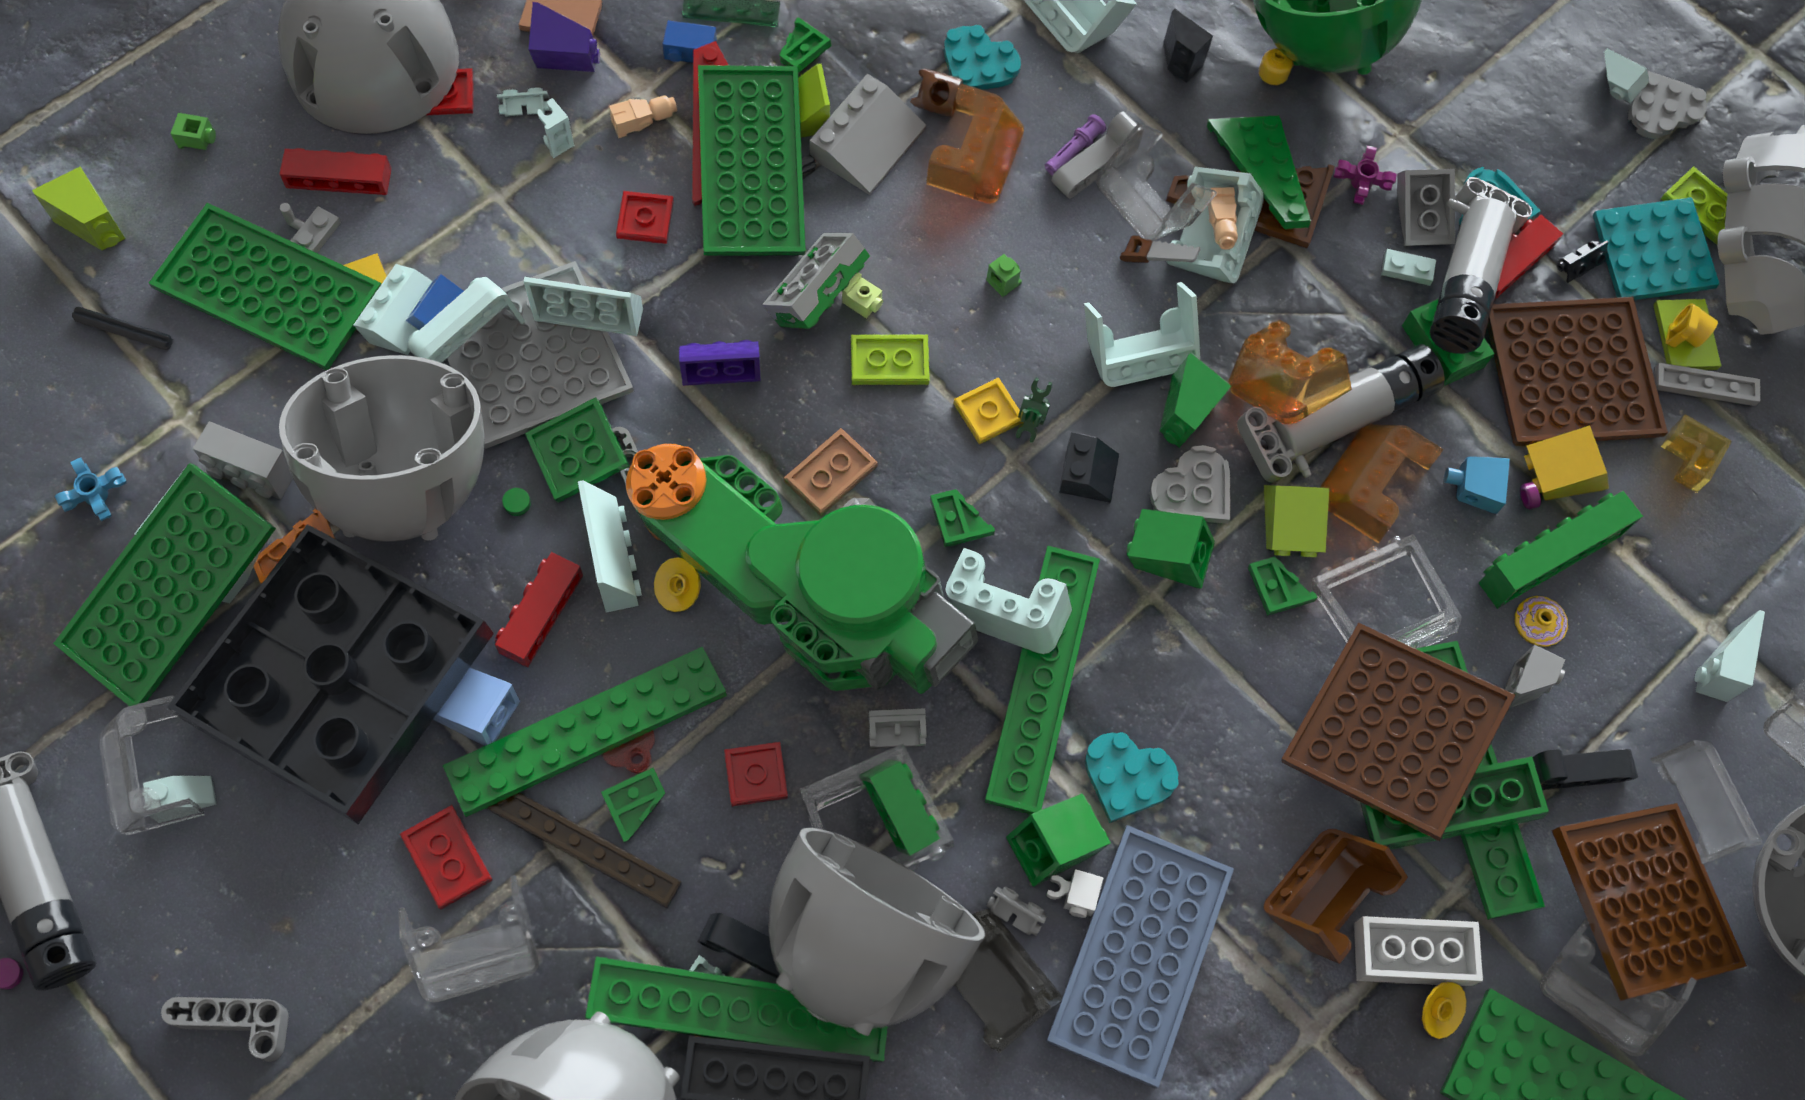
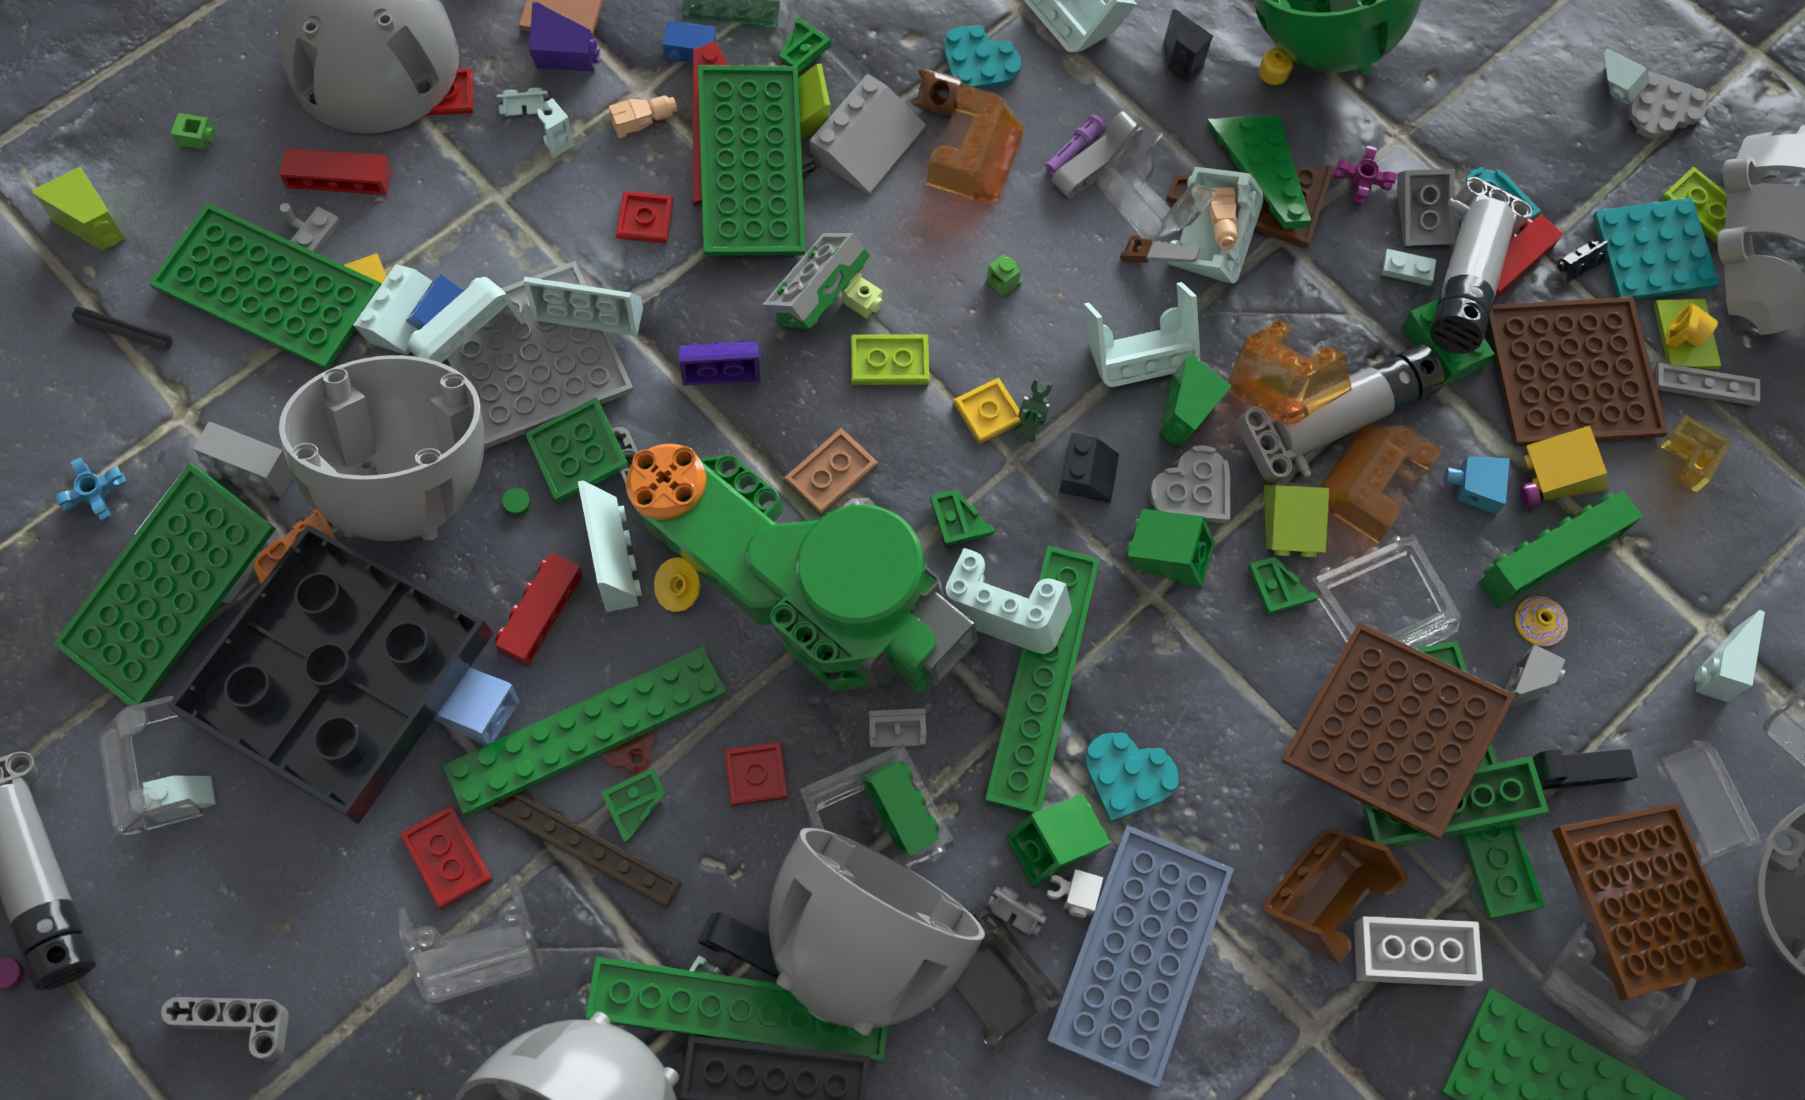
(1444, 1009): yellow dish -> none

